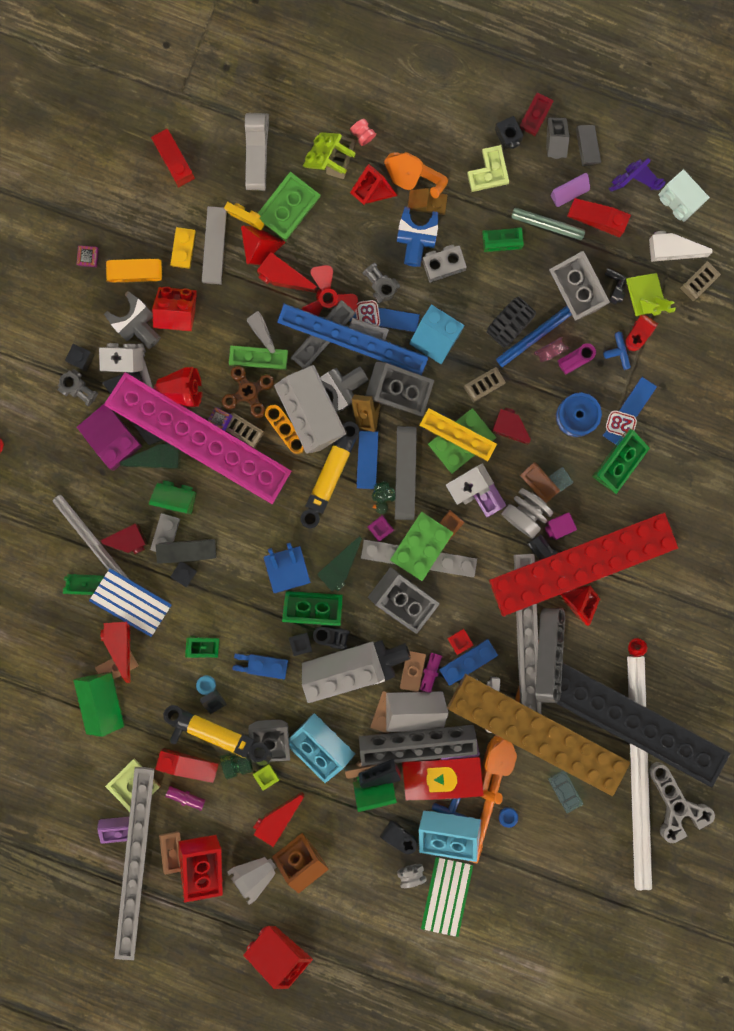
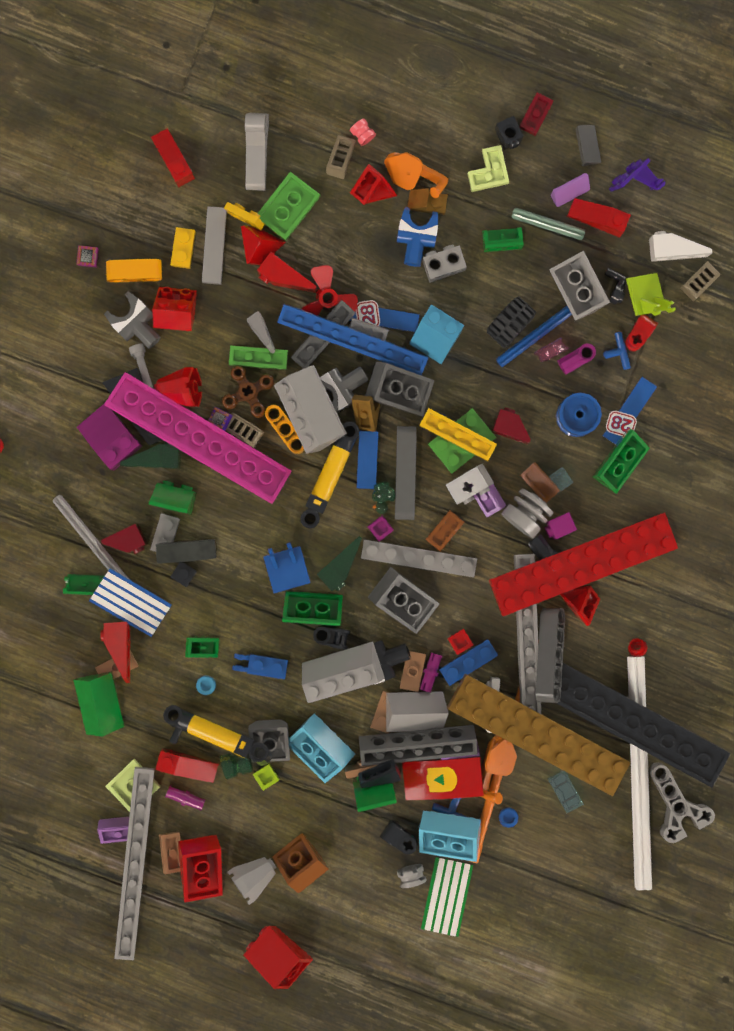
(77, 388): dark grey connector -> none
(79, 357): black brick -> none
(121, 358): light grey brick -> none
(213, 701): black plate -> none
(274, 822): red slope -> none
(300, 644): black plate -> none
(321, 150): lime plate -> none
(379, 282): dark grey connector -> none
(421, 546): bright green plate -> none
(474, 397): dark tan slope -> none
(557, 138): dark grey slope -> none
(683, 196): light aqua brick -> none

